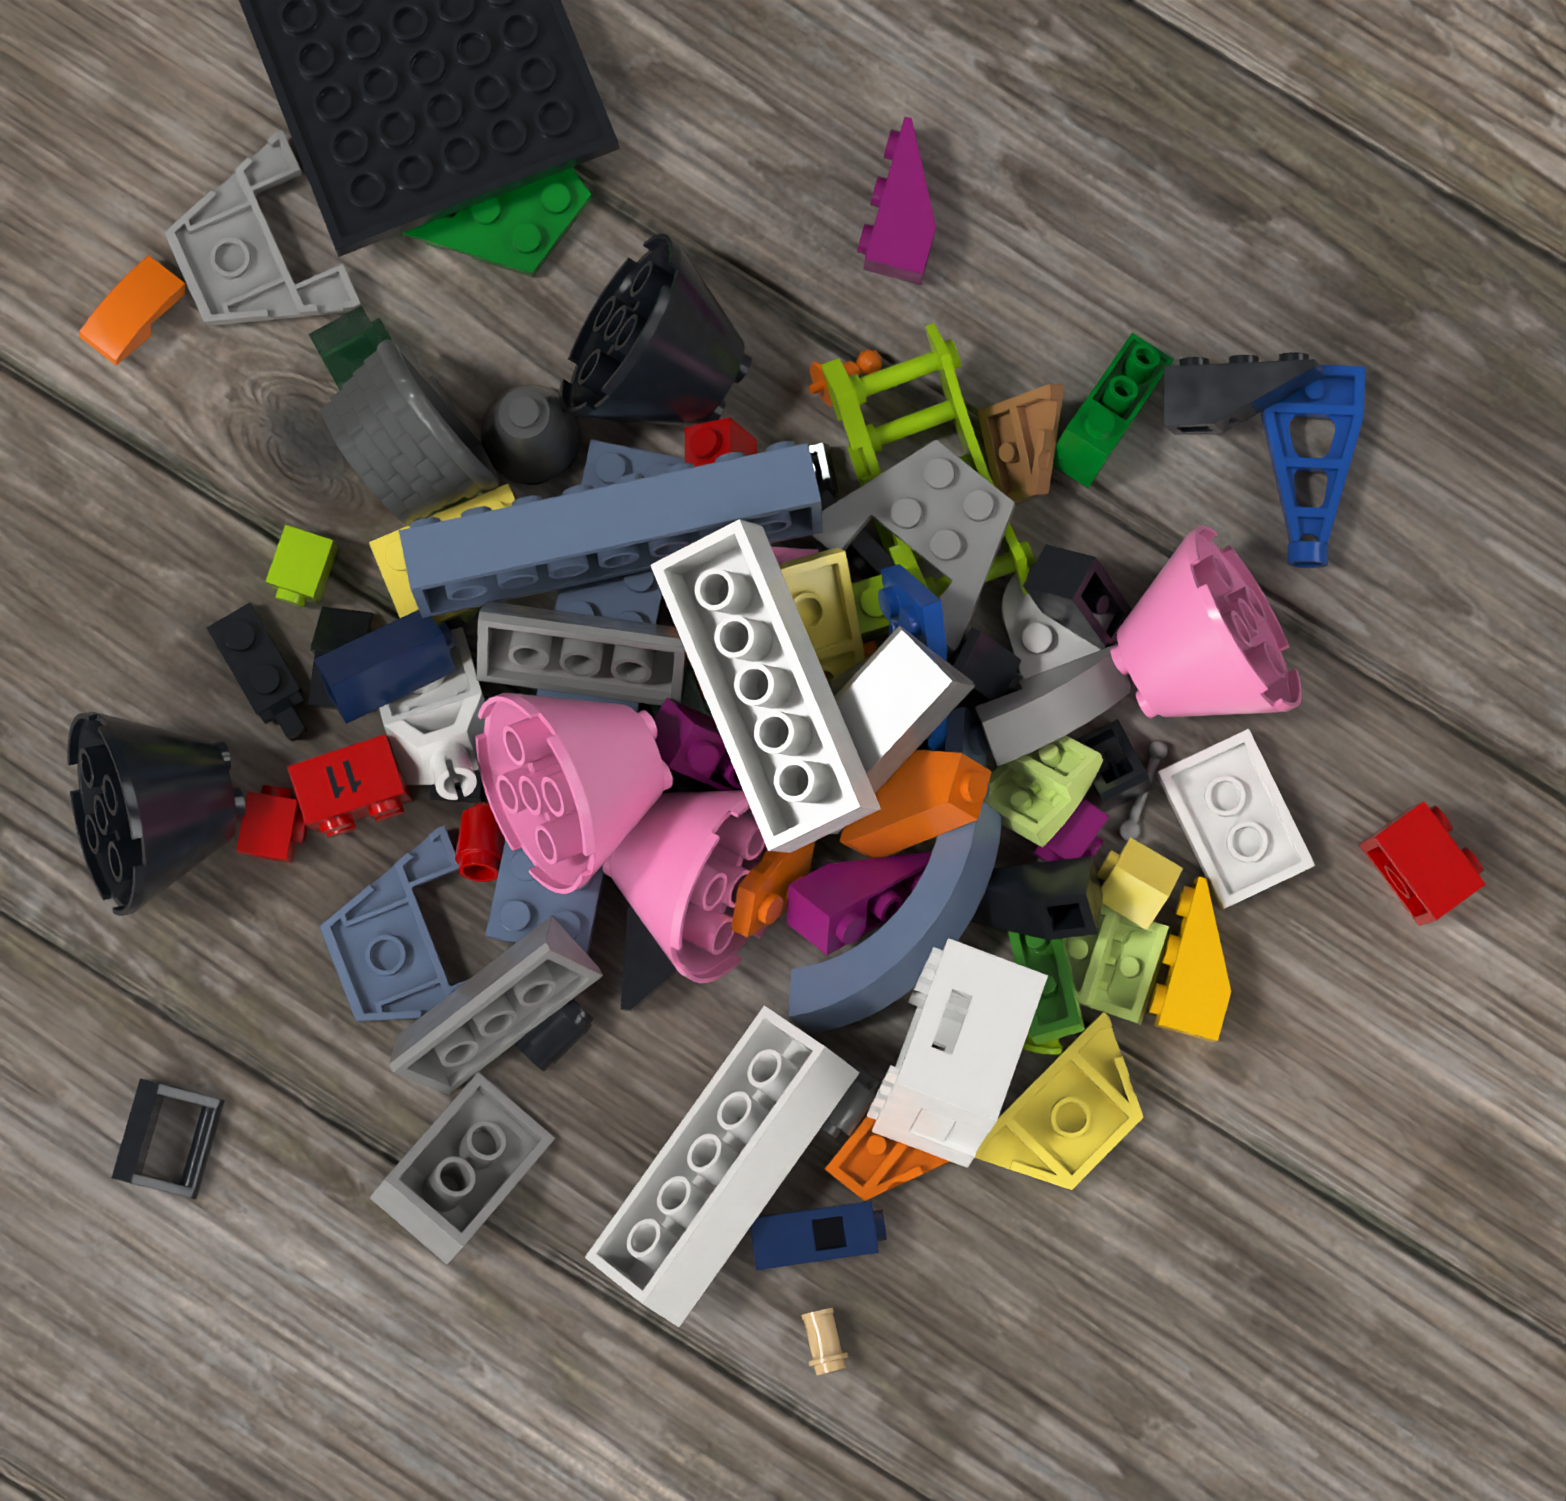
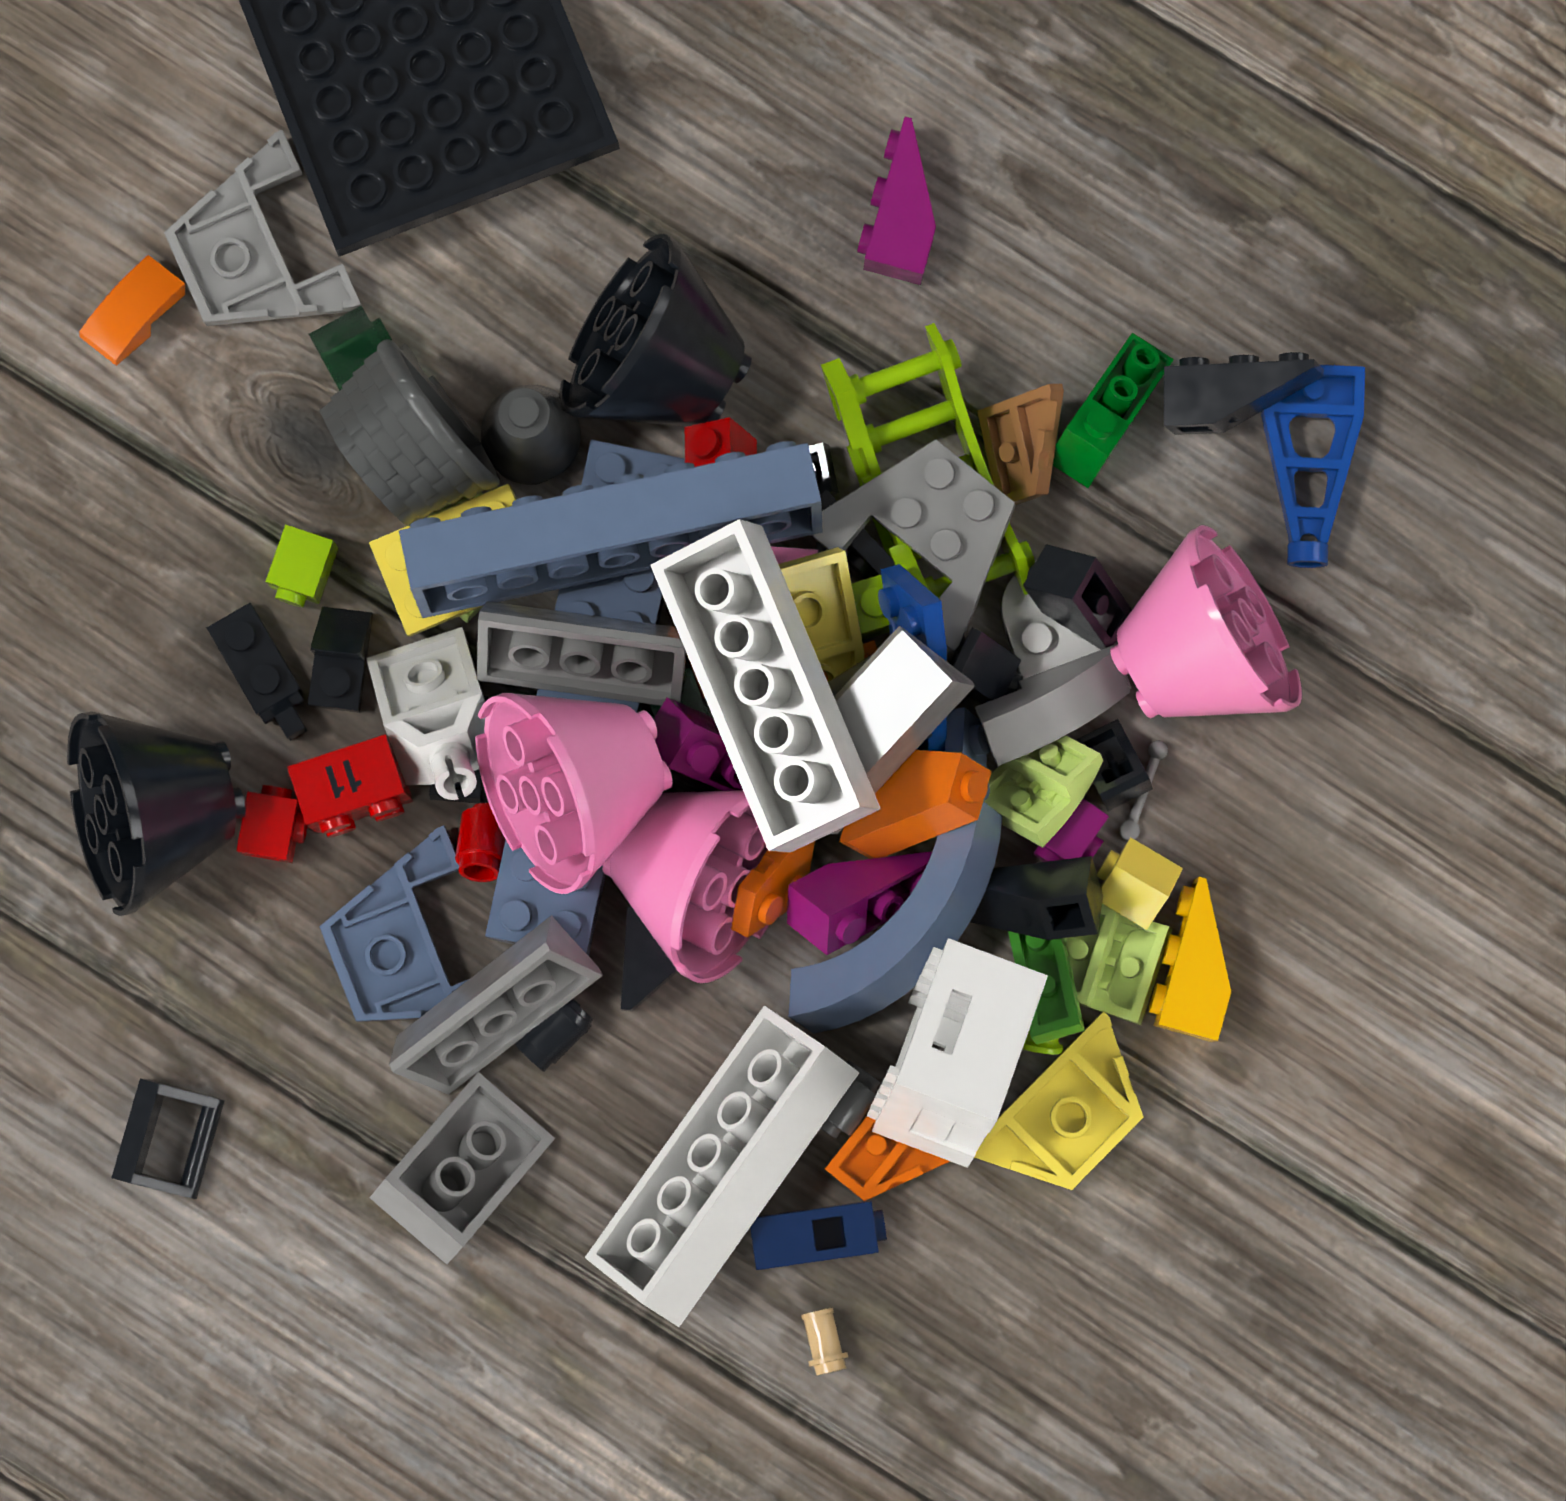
(386, 664): dark blue brick -> none
(512, 228): green wing -> none
(866, 363): orange piece -> none
(1235, 819): white plate -> none
(1424, 863): red brick -> none

